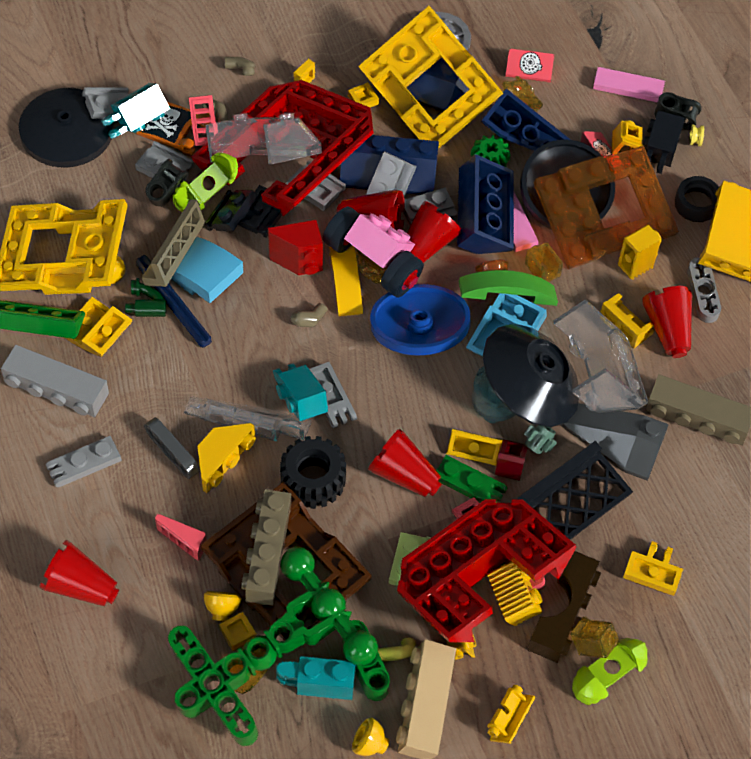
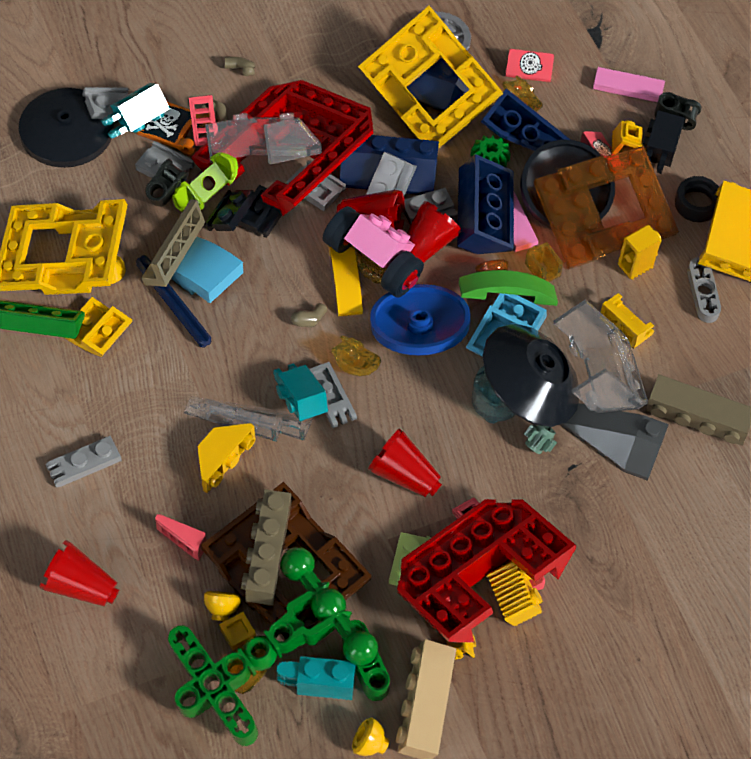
(54, 381): light grey brick -> none
(146, 308): dark green plant -> none
(172, 448): dark grey beam -> none
(297, 247): red slope -> none
(305, 72): yellow tile -> none
(314, 453): black tyre -> none
(354, 358): none -> clear yellow hat
(364, 95): yellow plate -> none
(398, 652): light yellow arm -> none
(469, 480): green hinge -> none
(474, 447): yellow slope -> none
(506, 723): yellow hinge -> none
(511, 459): dark red slope -> none
(552, 632): dark brown arch -> none
(564, 475): black fence -> none
(592, 681): lime piece -> none
(594, 638): clear yellow window -> none
(653, 572): yellow hinge -> none
(671, 318): red cone -> none
(696, 135): light yellow bush -> none

